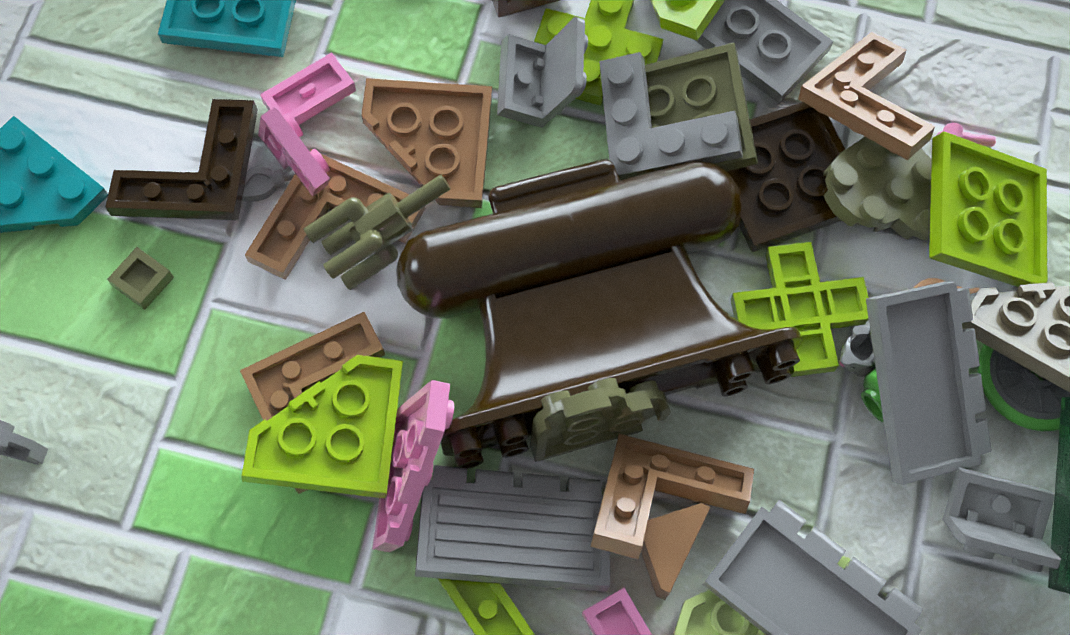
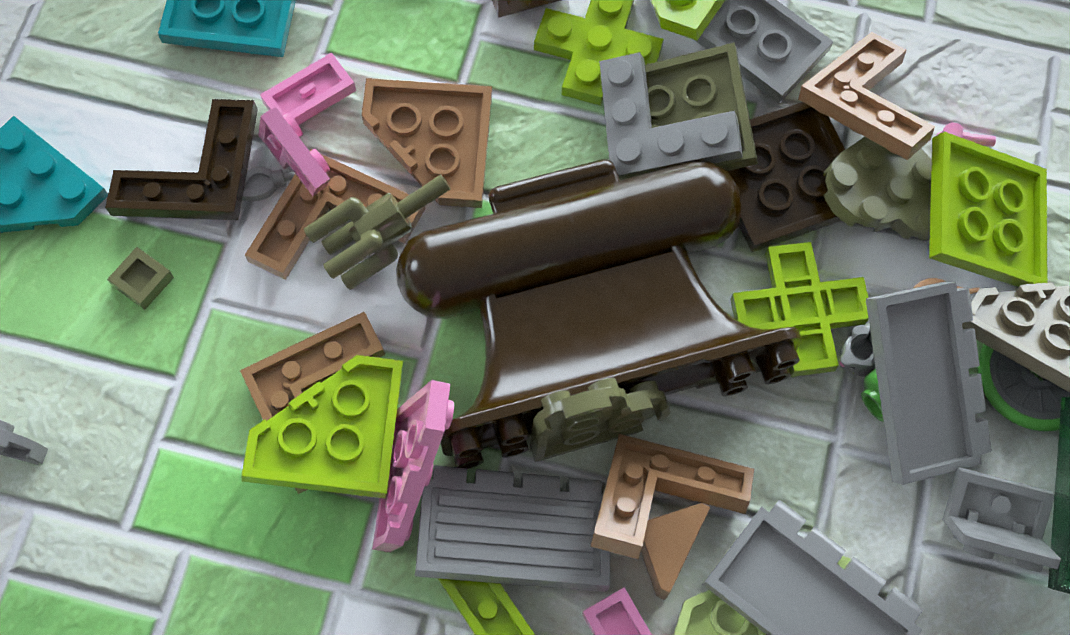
(540, 78): light grey bracket -> none

